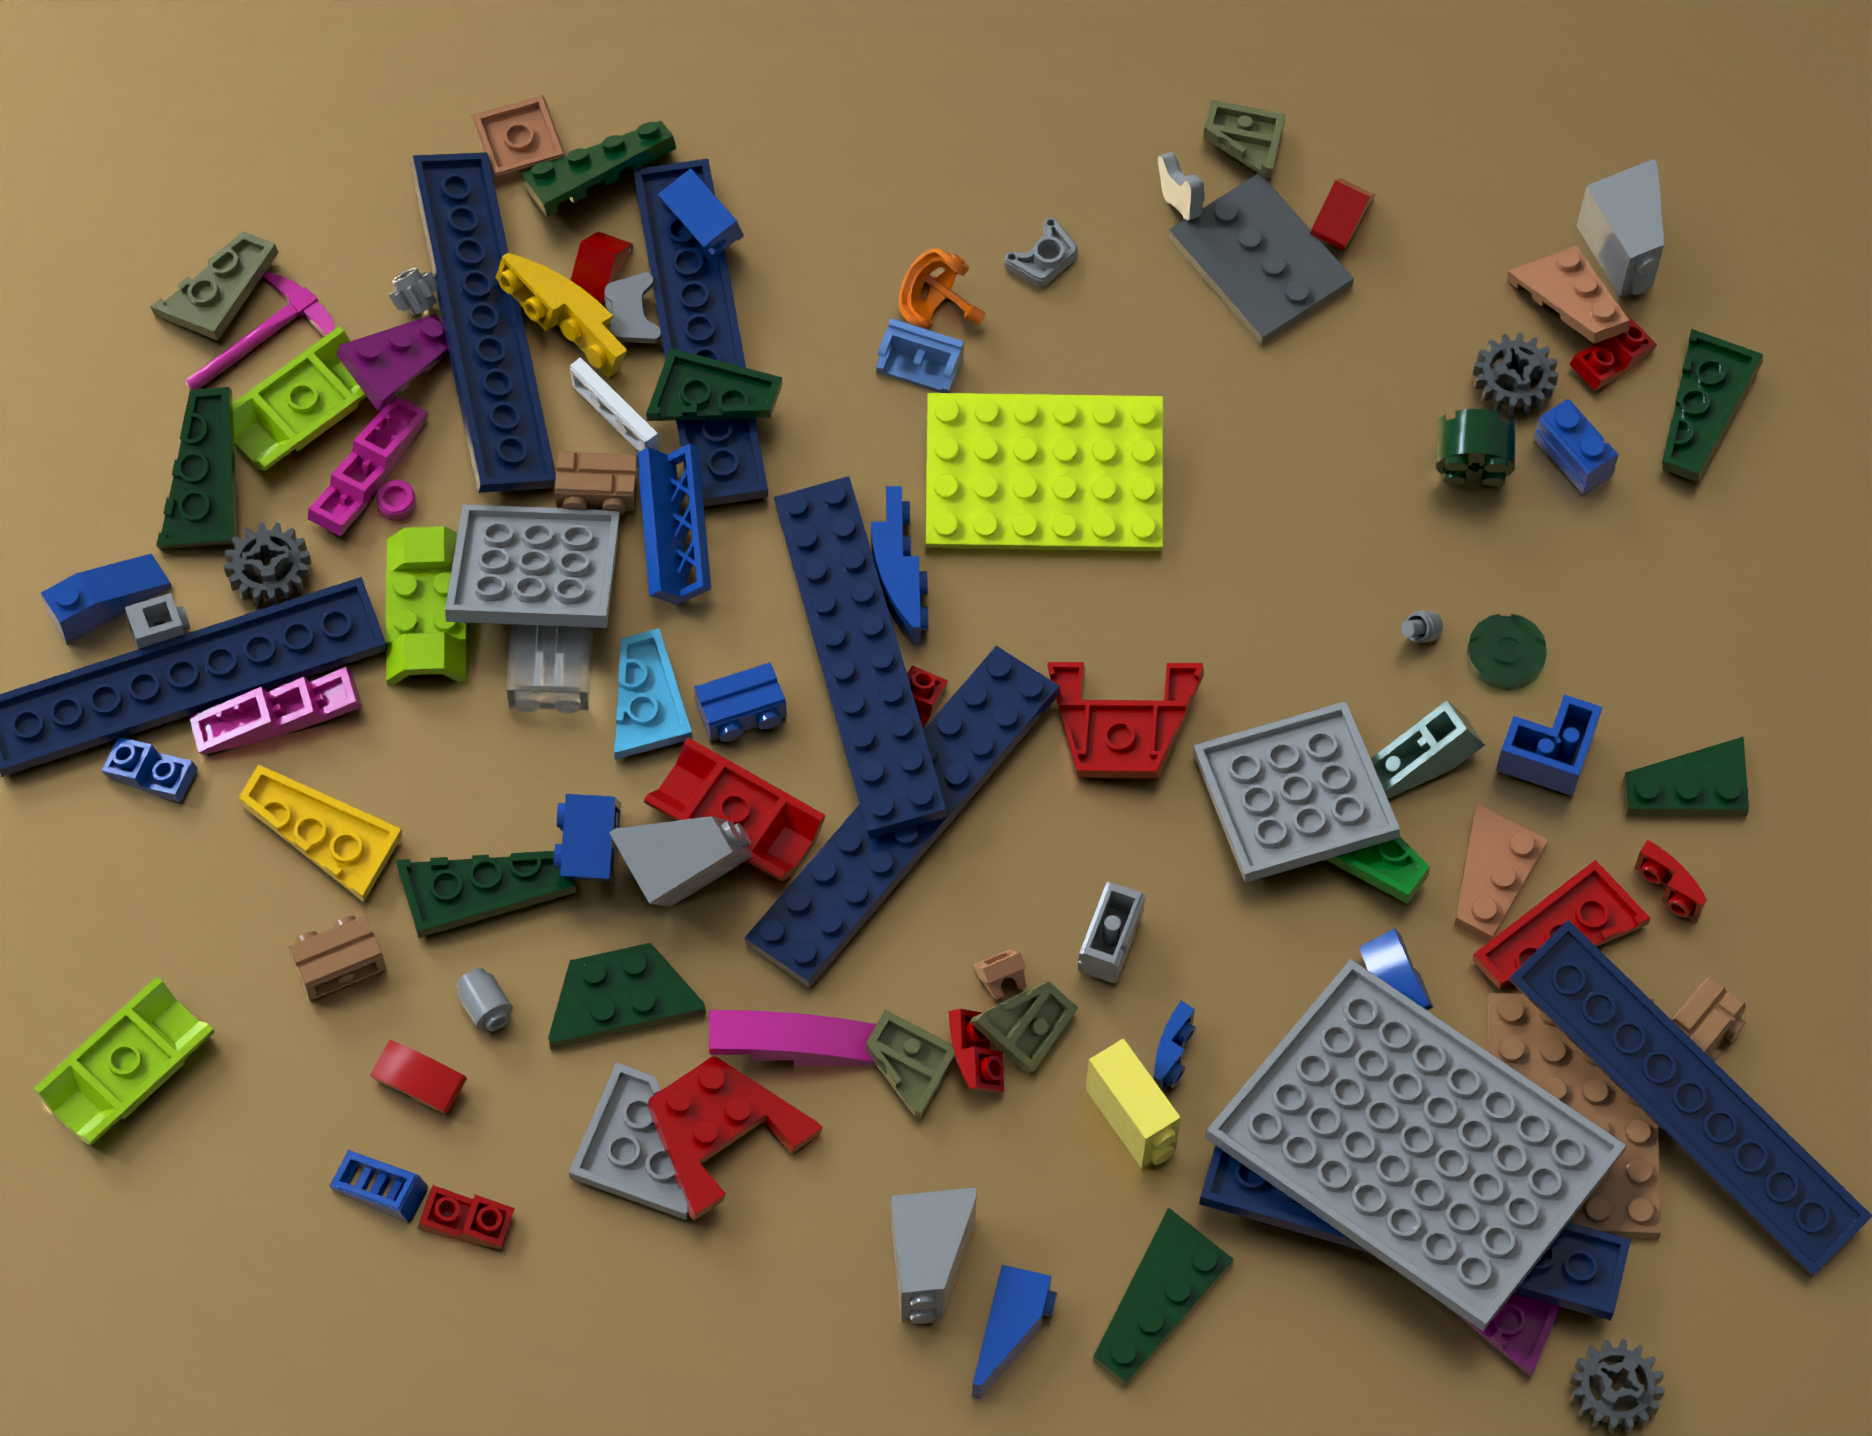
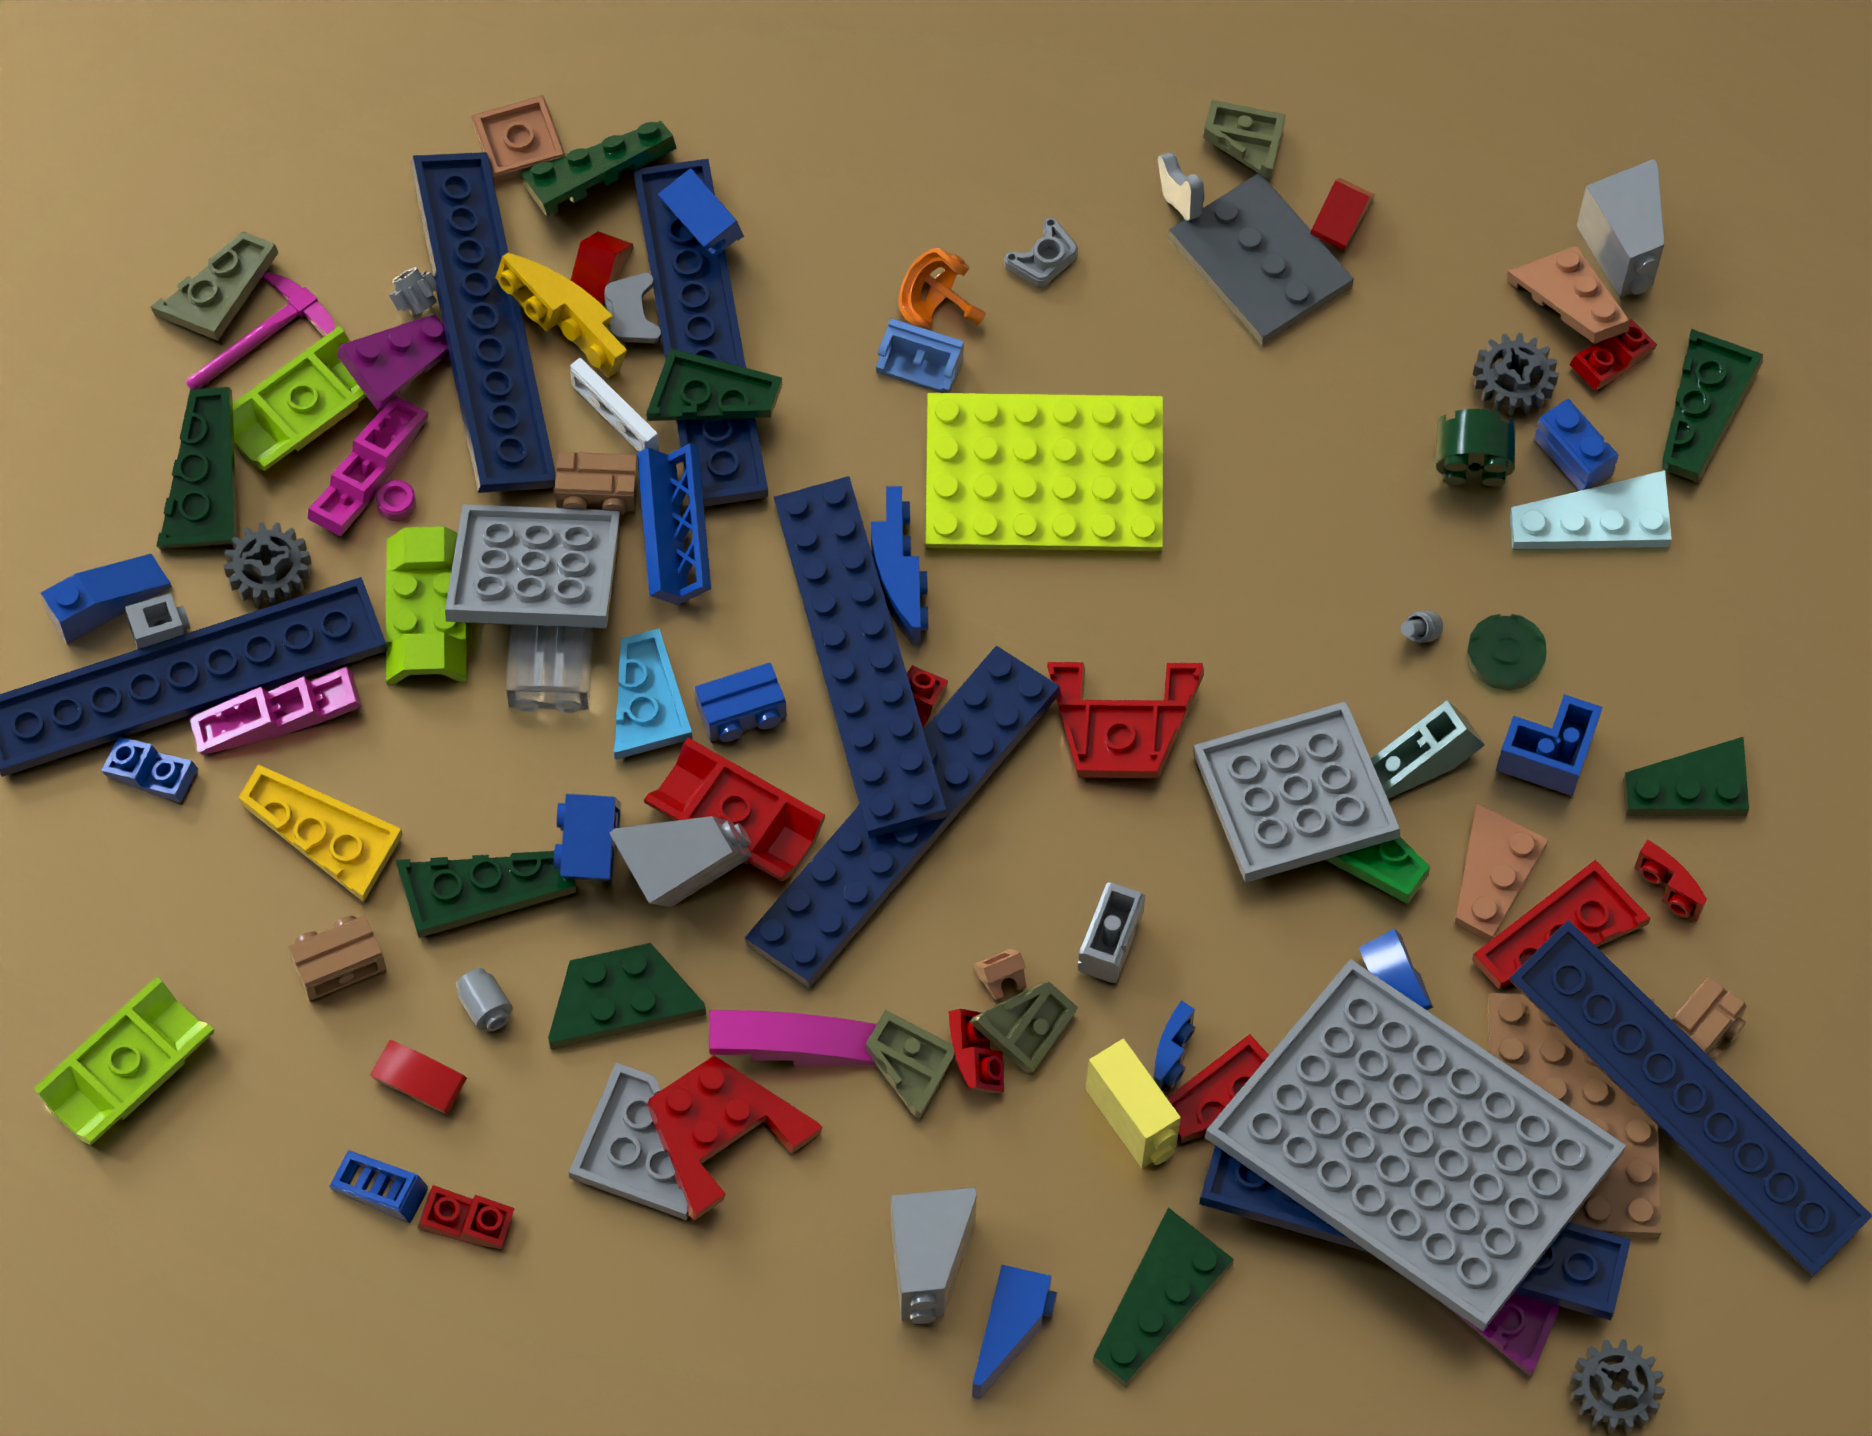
(1214, 1087): none -> red wing
(1606, 516): none -> light aqua wing

